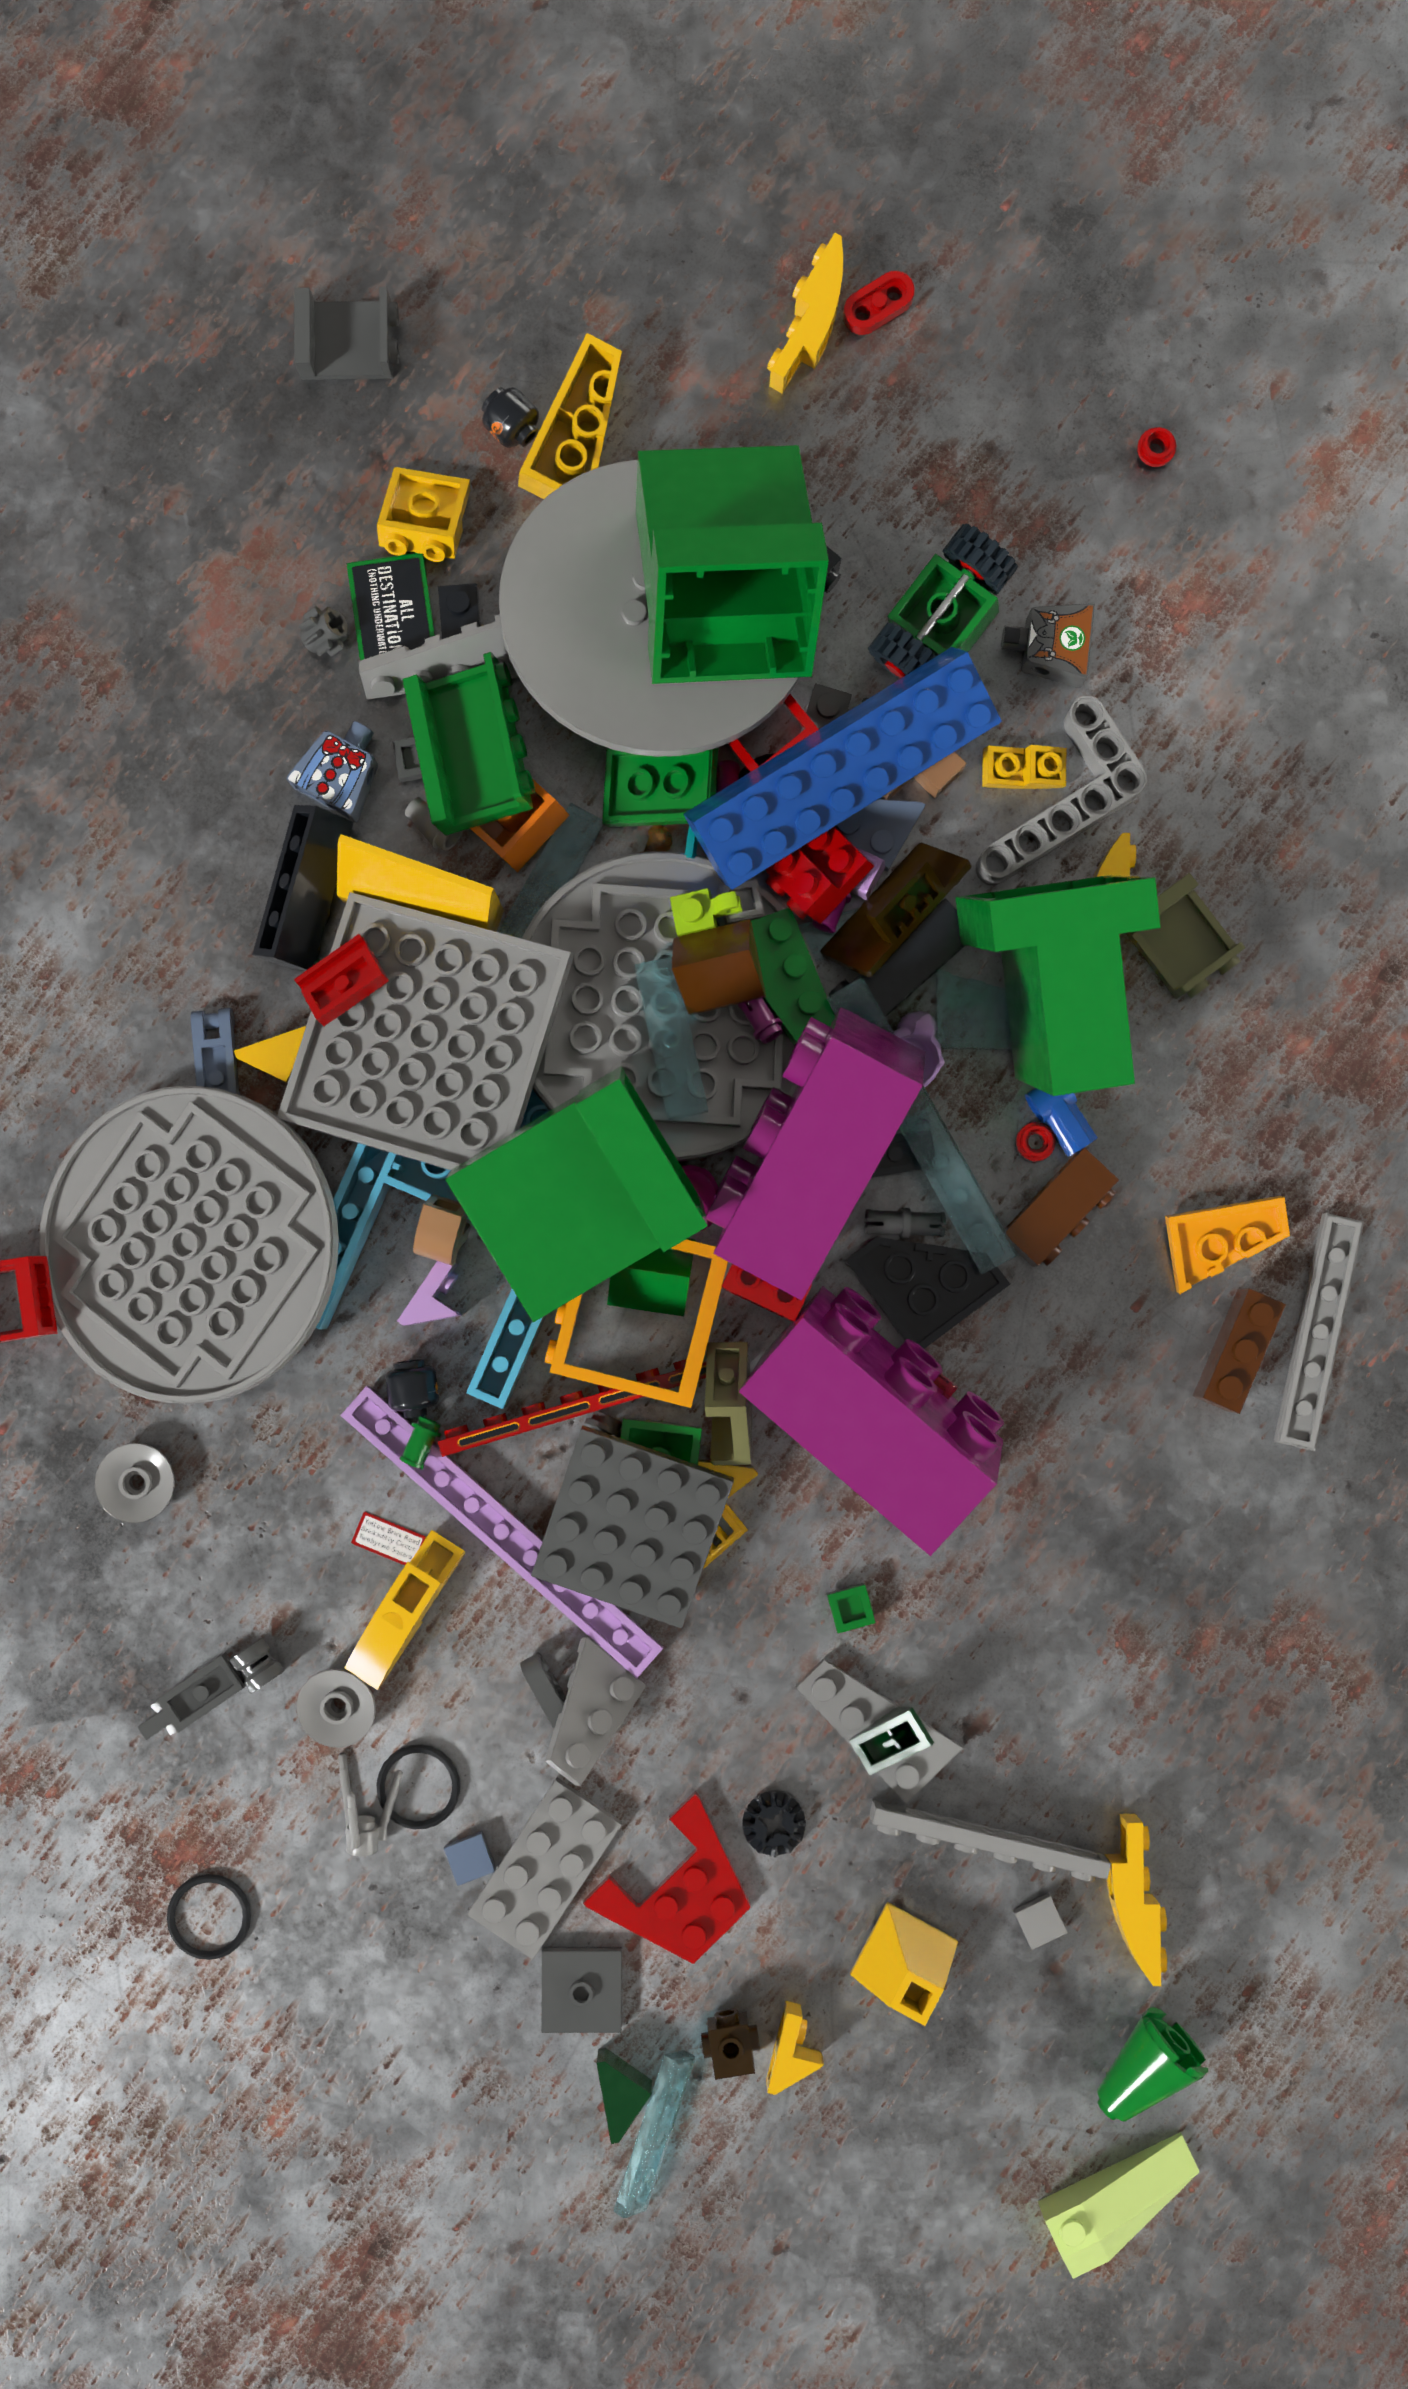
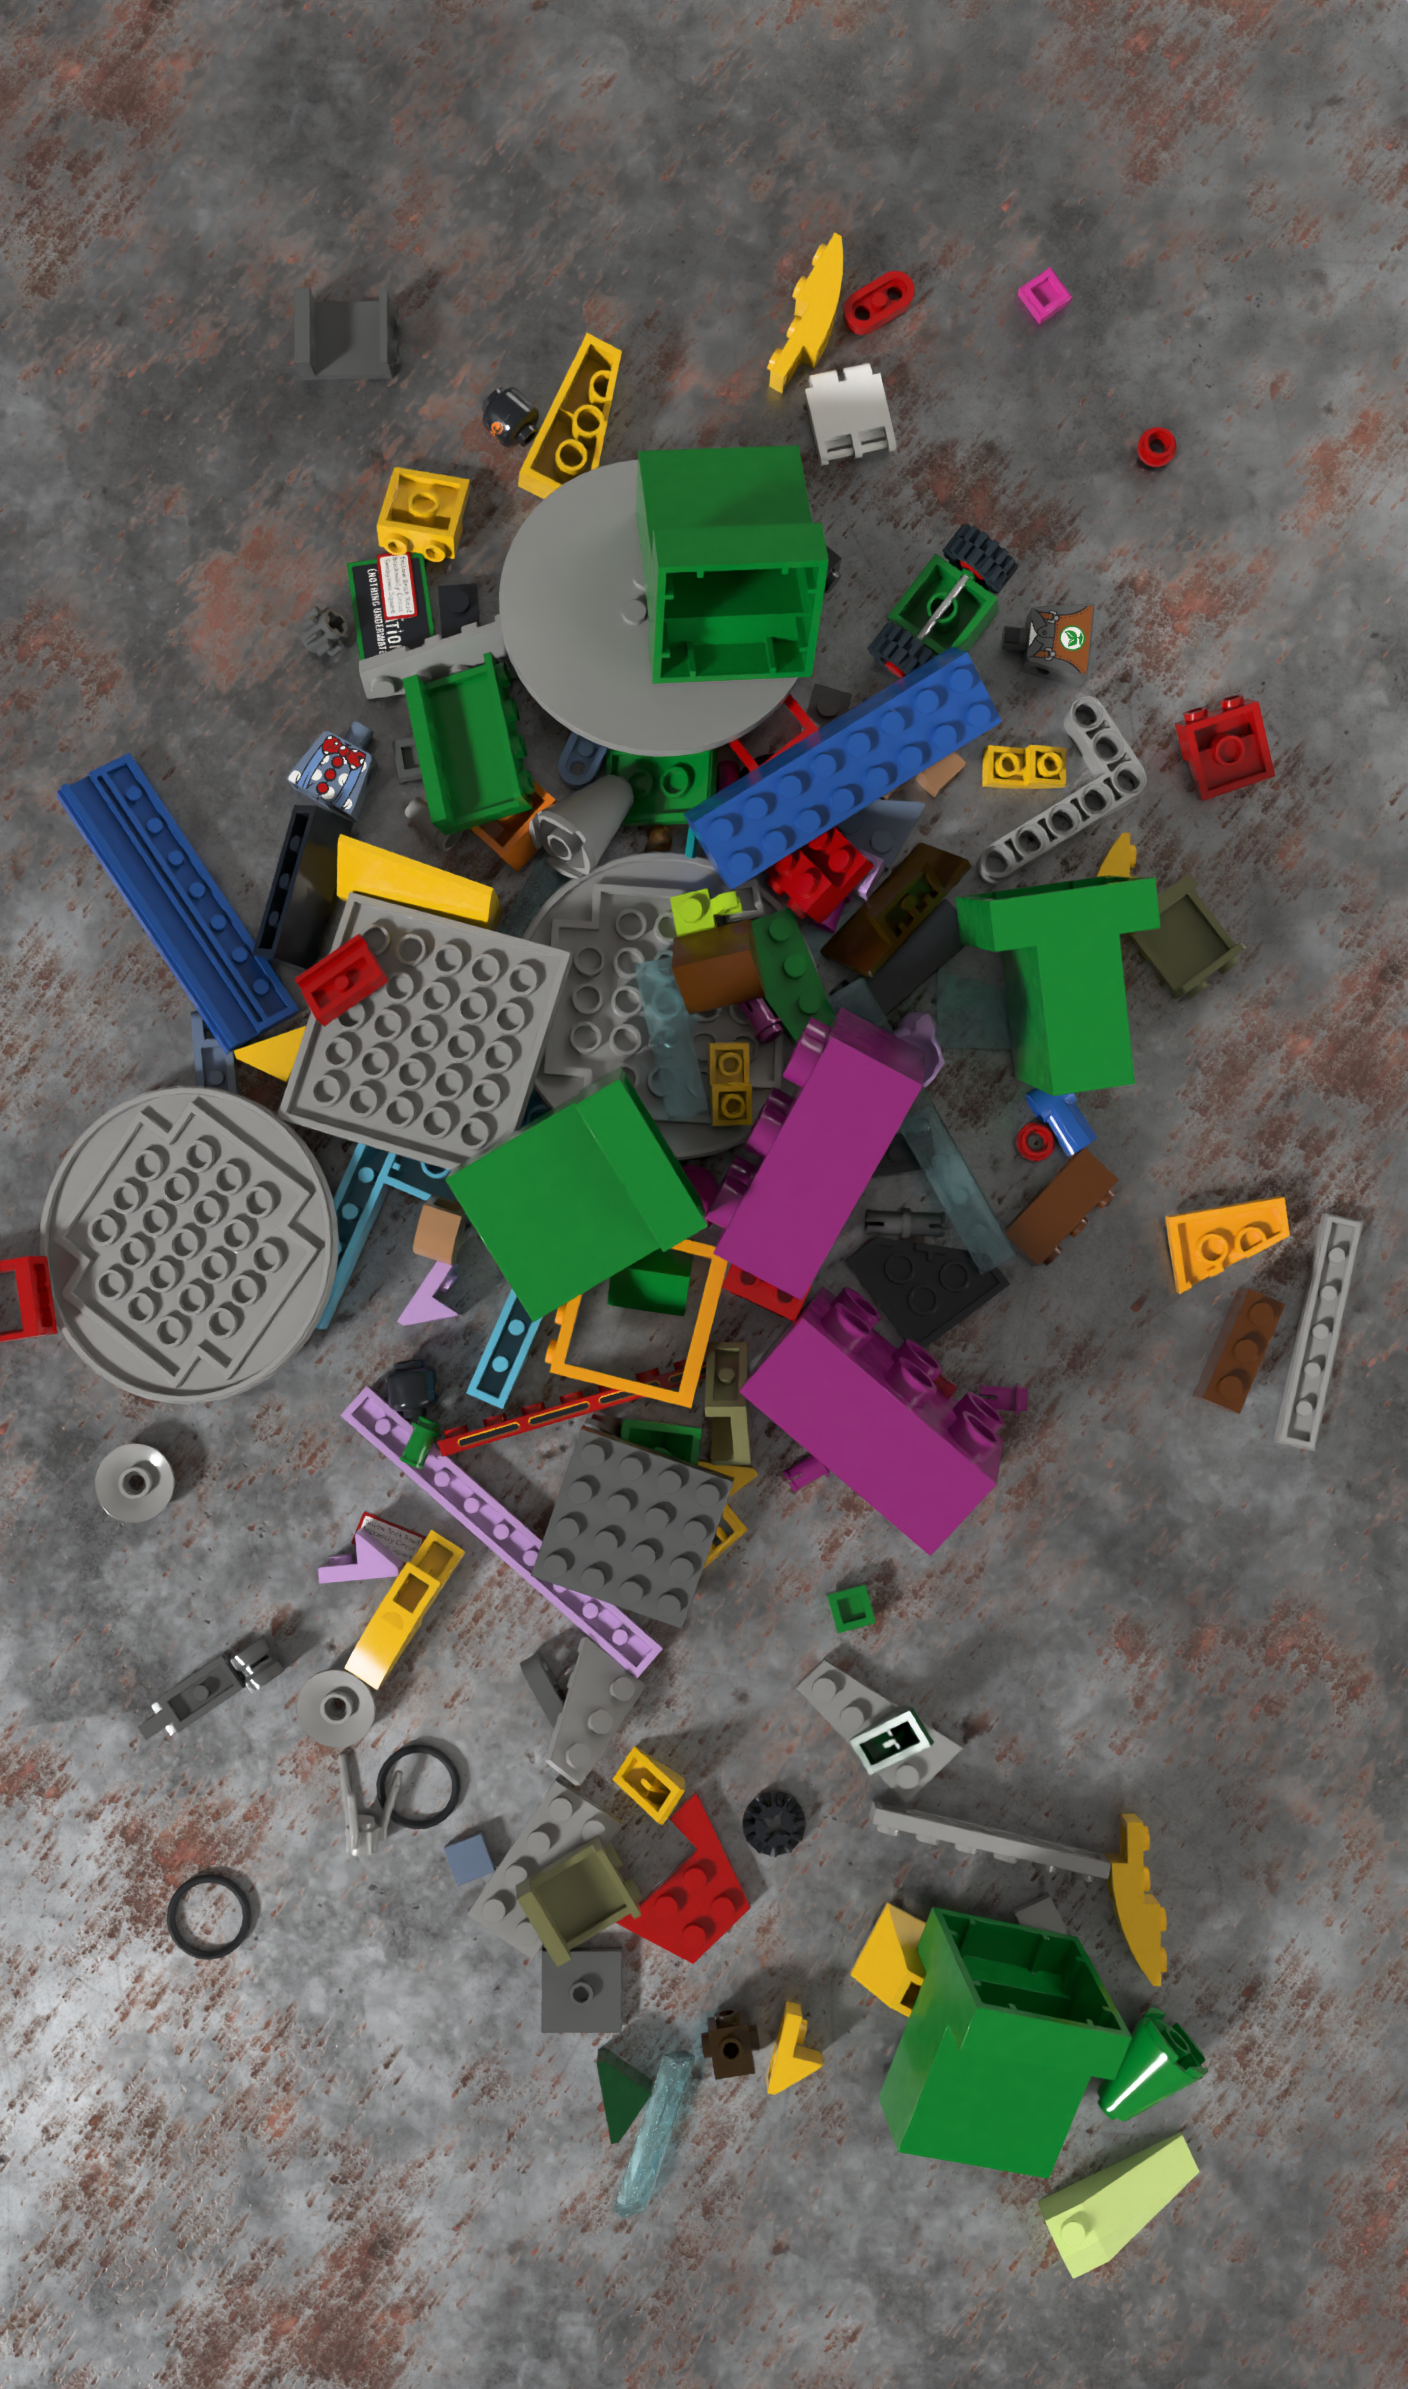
(177, 902): none -> blue plate
(372, 1562): none -> lavender slope
(397, 586): none -> white sticker
(578, 1897): none -> olive panel
(582, 825): none -> light grey cone
(583, 752): none -> light blue plate
(650, 1784): none -> yellow slope
(729, 1083): none -> yellow slope
(809, 1468): none -> magenta pin
(849, 413): none -> white plate
(999, 2045): none -> green piece
(1007, 1398): none -> magenta pin
(1044, 295): none -> dark pink tile
(1225, 746): none -> red plate

